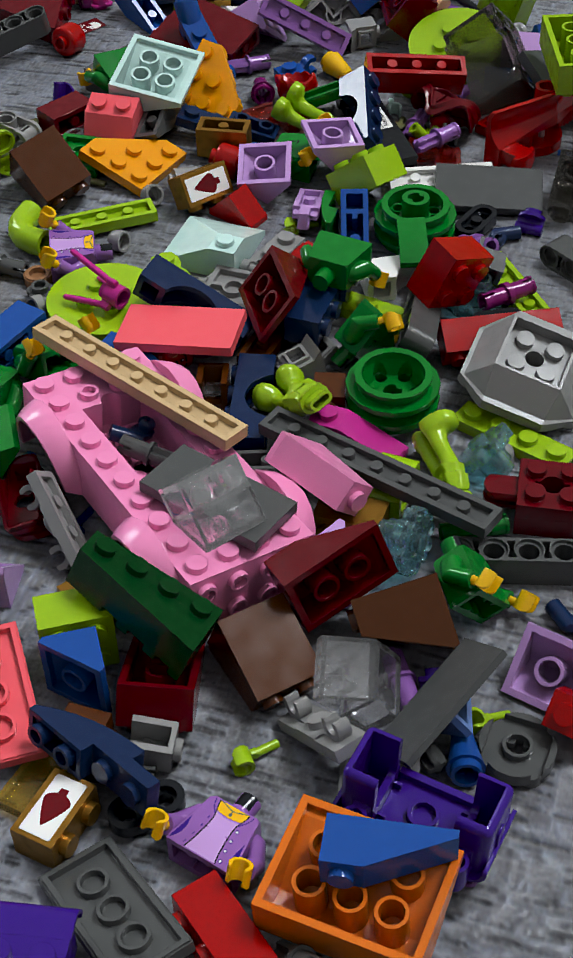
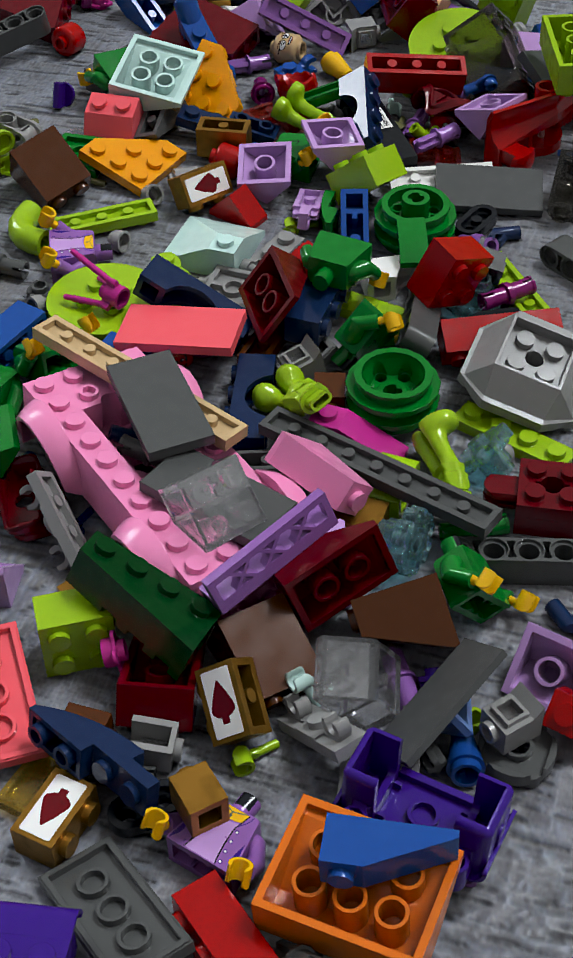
(36, 273): medium nougat tile -> none
(63, 112): dark red brick -> none
(76, 667): blue slope -> none
(91, 25): dark red sticker -> none
(114, 651): none -> dark pink plate
(160, 405): none -> dark grey tile
(199, 798): none -> pearl gold brick
(214, 383): reddish brown window -> none
(232, 701): none -> brick
(269, 552): none -> medium lavender fence
(288, 48): none -> tan head
(300, 681): none -> light aqua hand
(475, 113): none -> lavender slope
(485, 83): none -> blue arm
(512, 719): none -> light grey window
(531, 221): dark purple plate -> none

